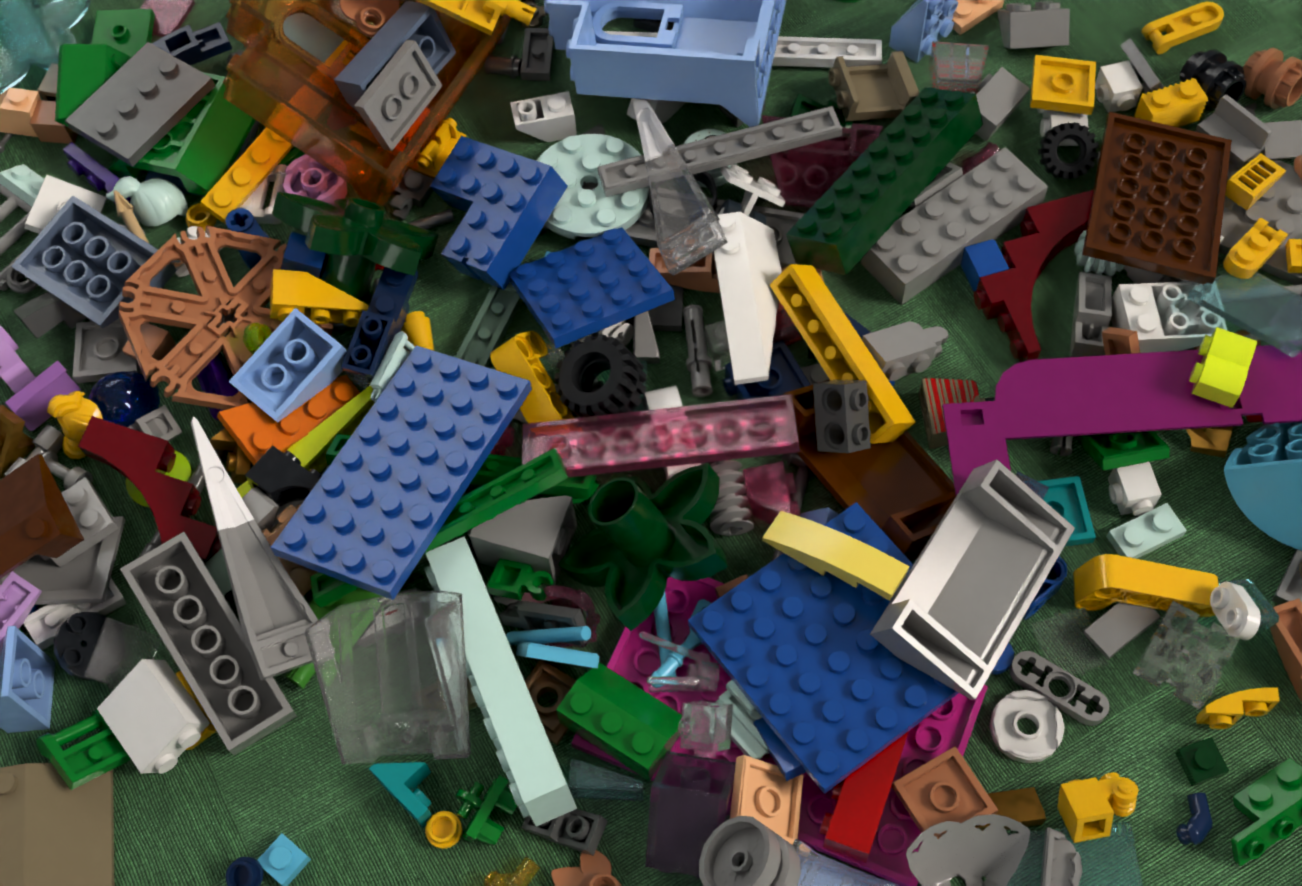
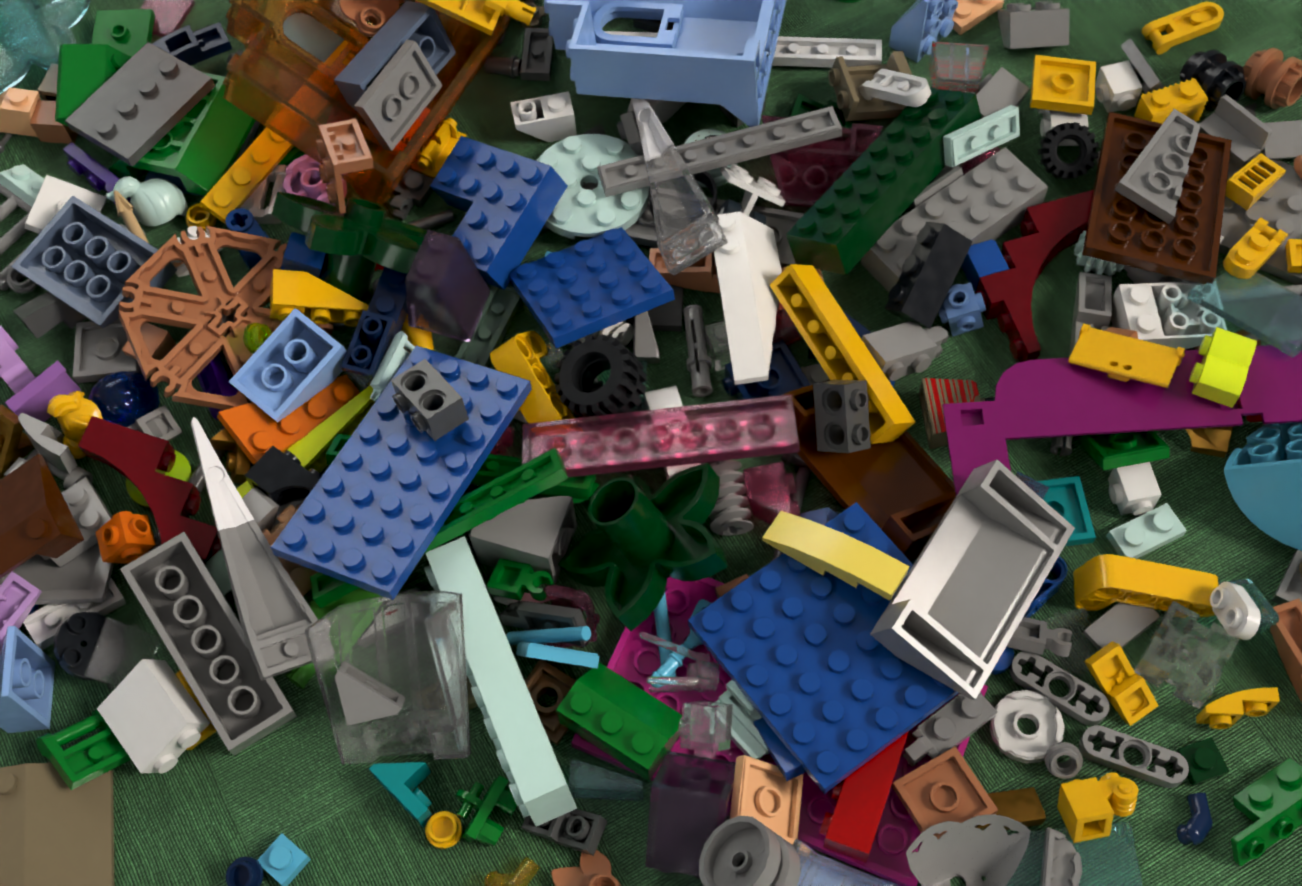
(47, 444): none -> light grey slope
(125, 537): none -> orange brick
(342, 152): none -> nougat bracket
(364, 696): none -> light grey slope
(429, 400): none -> dark grey brick
(445, 288): none -> clear purple slope
(629, 130): none -> dark grey plate
(896, 88): none -> white plate
(928, 274): none -> black brick
(949, 727): none -> light grey hinge
(962, 309): none -> medium blue brick
(981, 136): none -> light aqua tile
(1034, 637): none -> light grey plate
(1066, 769): none -> light grey plate
(1120, 683): none -> yellow slope
(1126, 357): none -> yellow door
(1156, 775): none -> light grey beam
(1159, 170): none -> light grey wing

